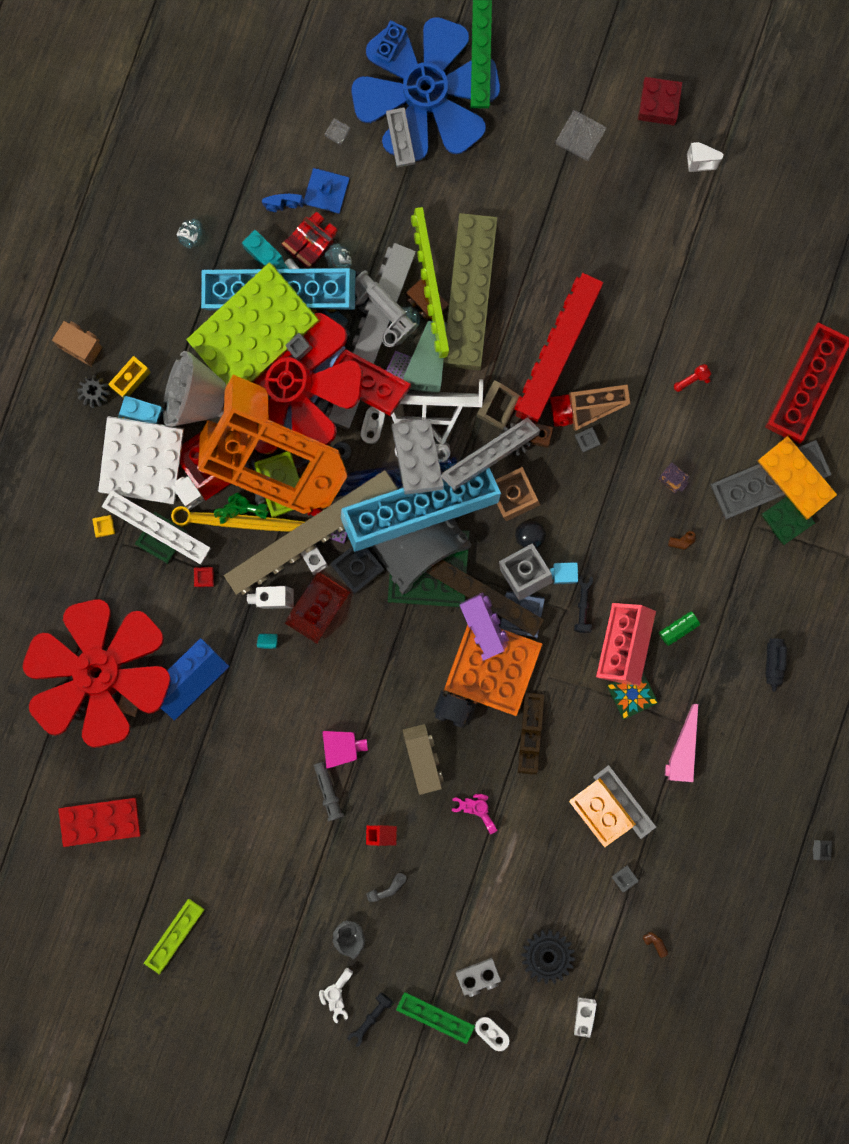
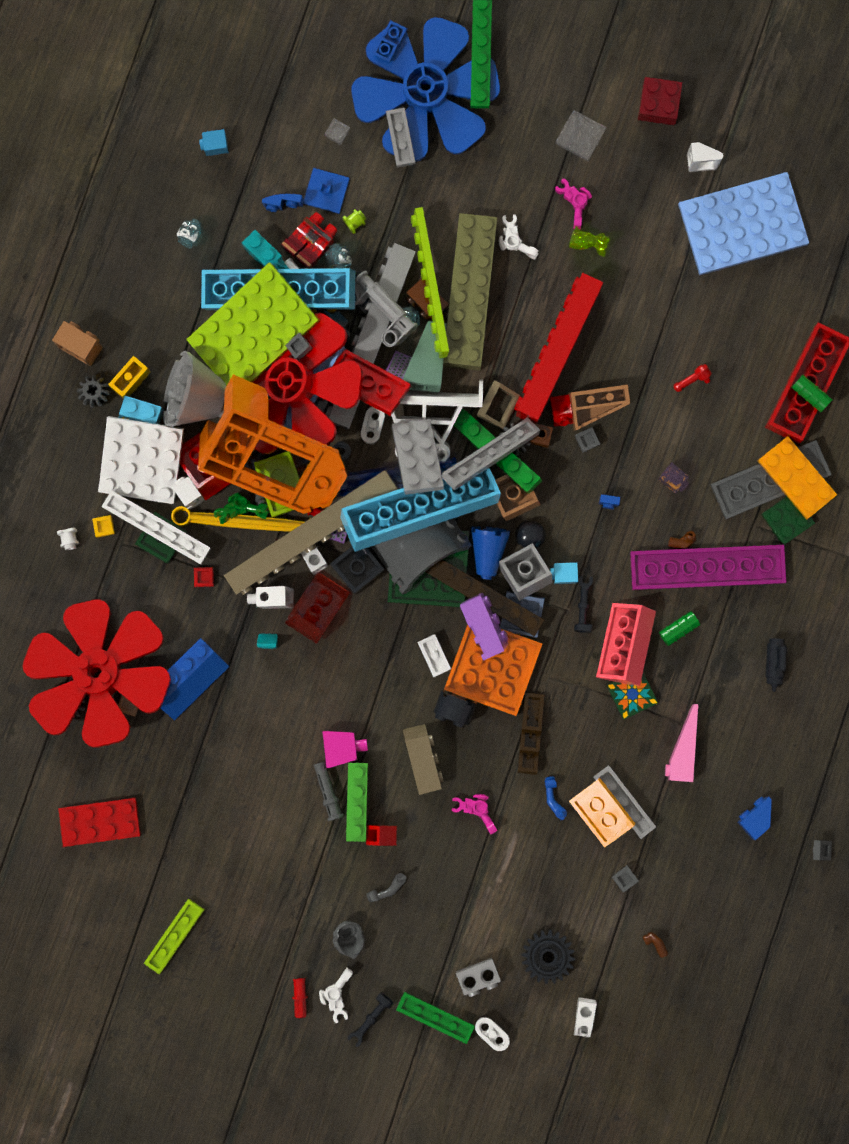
(68, 538): none -> white brick
(214, 142): none -> dark azure brick
(299, 997): none -> red axle
(354, 220): none -> lime brick
(357, 802): none -> bright green arch
(434, 655): none -> white plate
(488, 549): none -> blue cone
(510, 465): none -> green plate
(512, 239): none -> white piece
(558, 810): none -> blue piece
(576, 198): none -> dark pink piece
(585, 240): none -> clear neon green animal
(609, 502): none -> blue plate
(708, 567): none -> magenta plate
(743, 223): none -> light blue plate
(758, 819): none -> blue slope
(812, 393): none -> green axle

